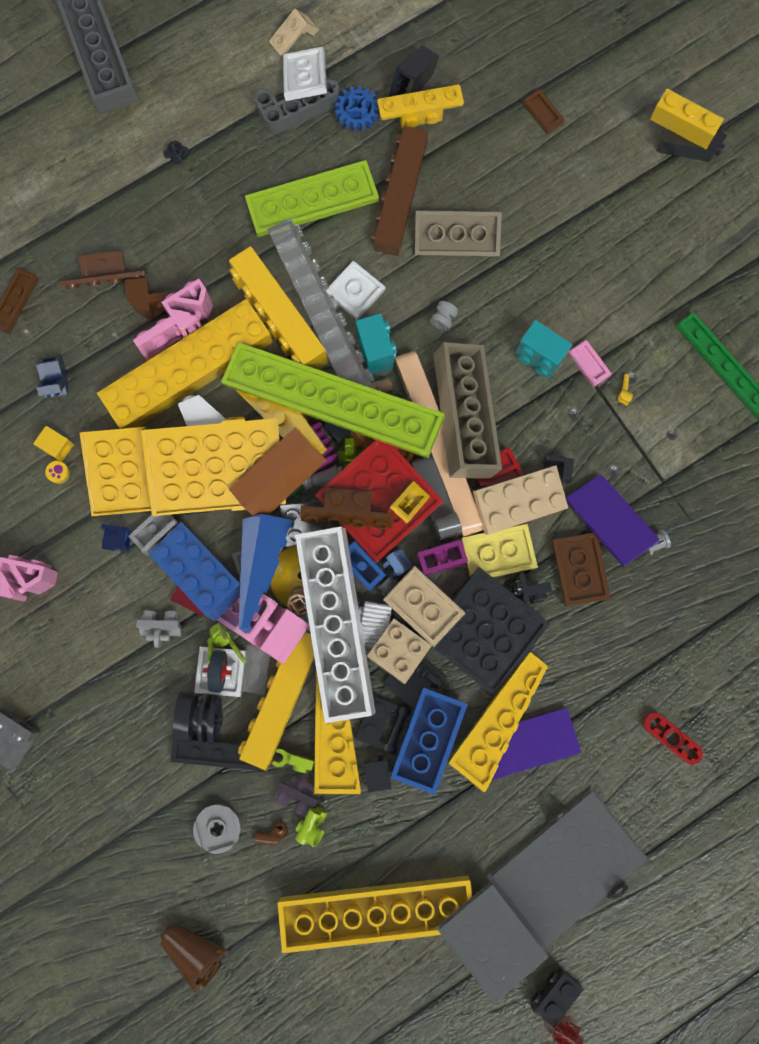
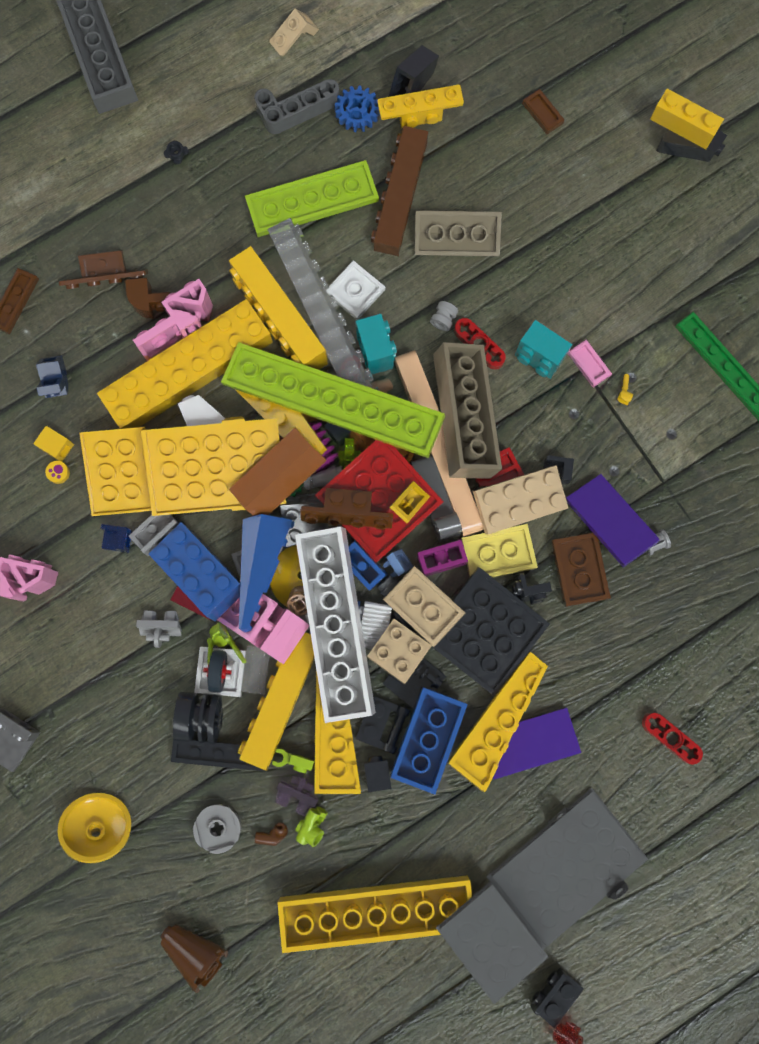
(92, 814): none -> yellow dish
(304, 73): white tile -> none
(464, 336): none -> red beam

